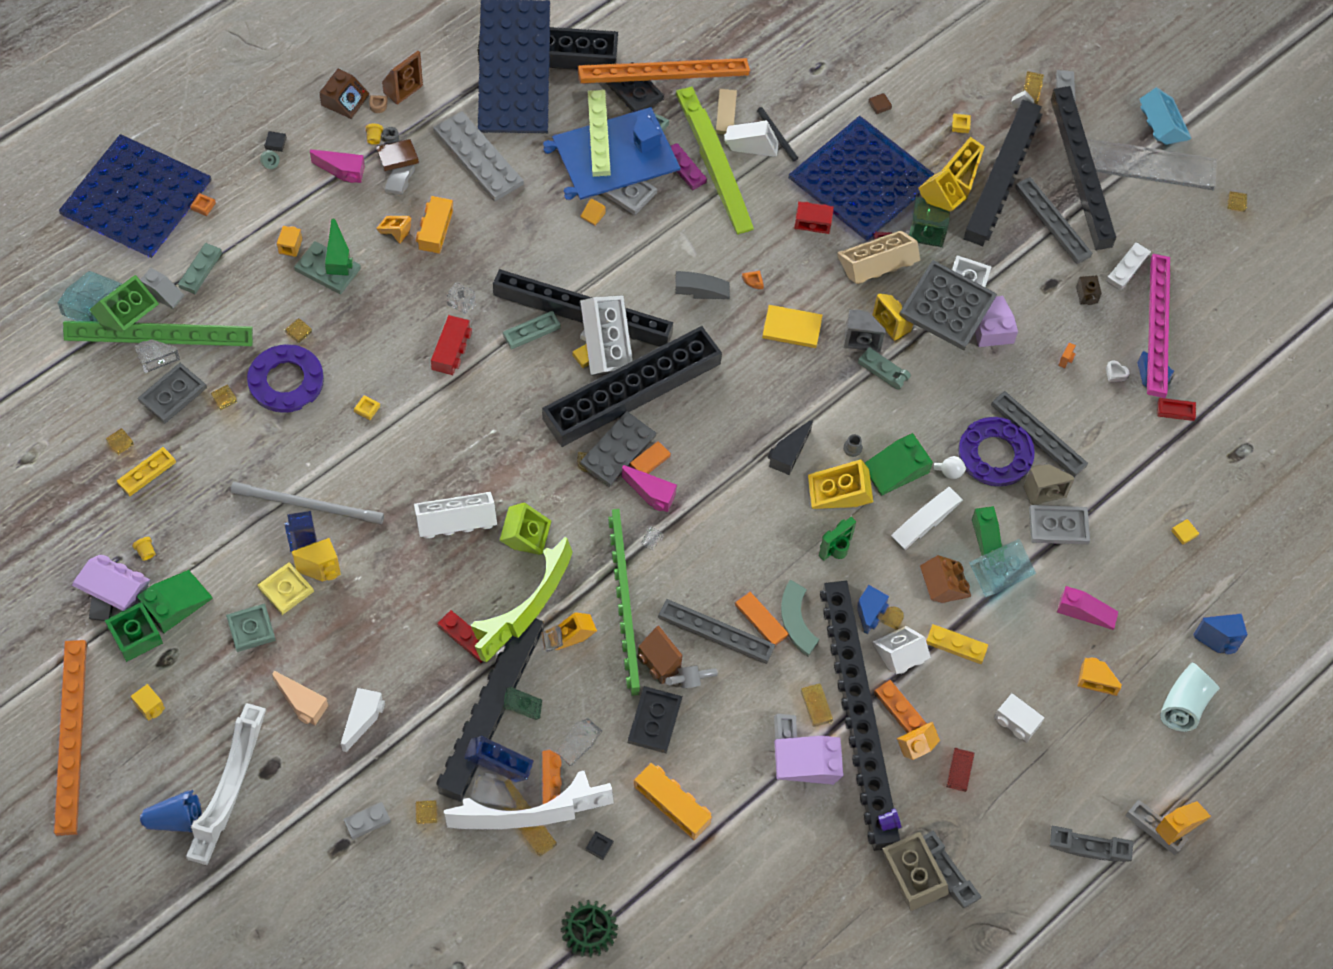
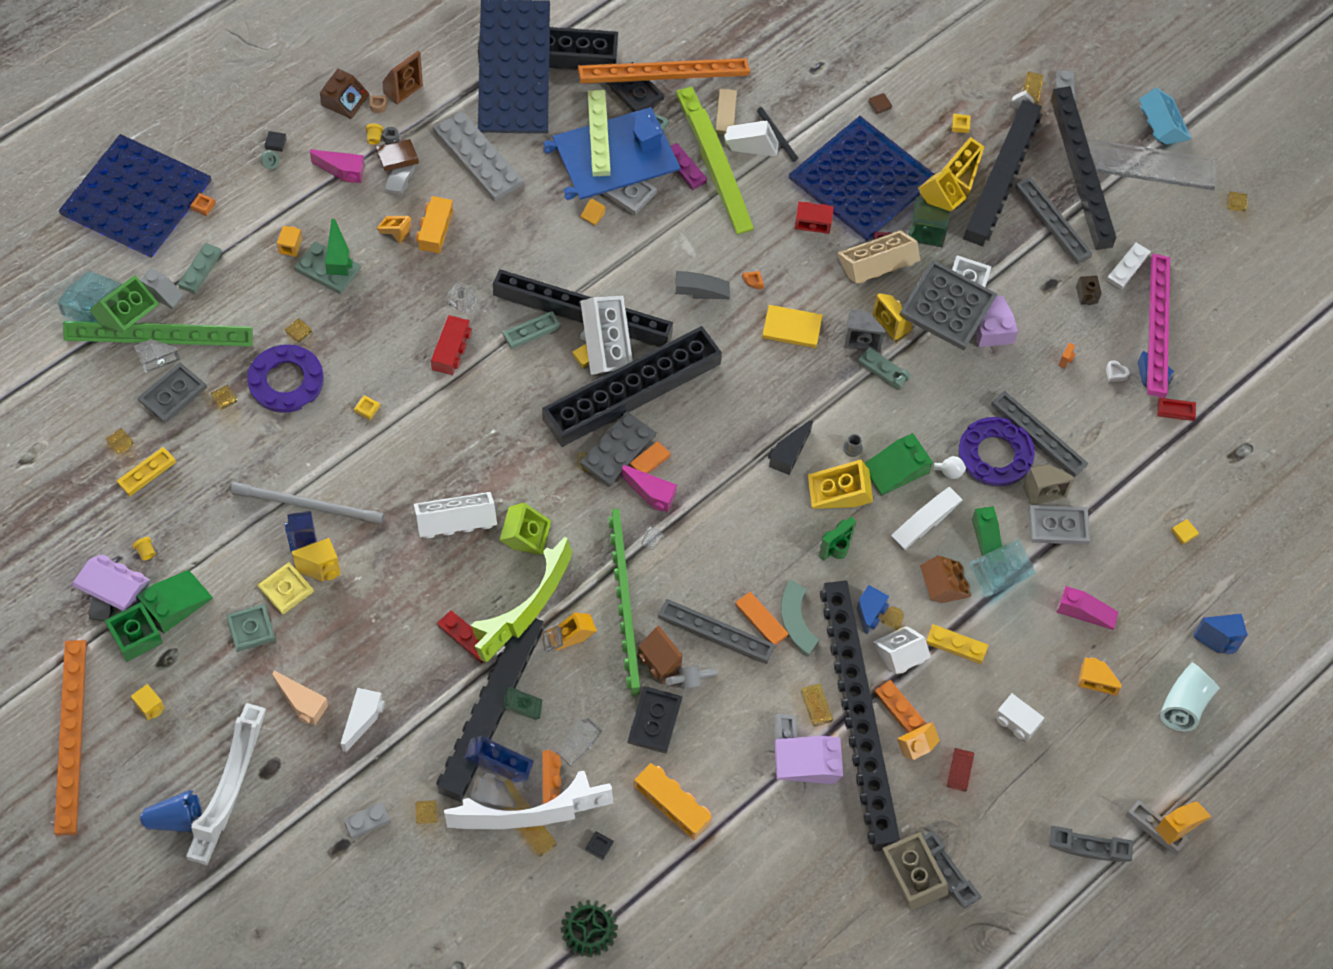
(890, 820): dark purple piece -> none

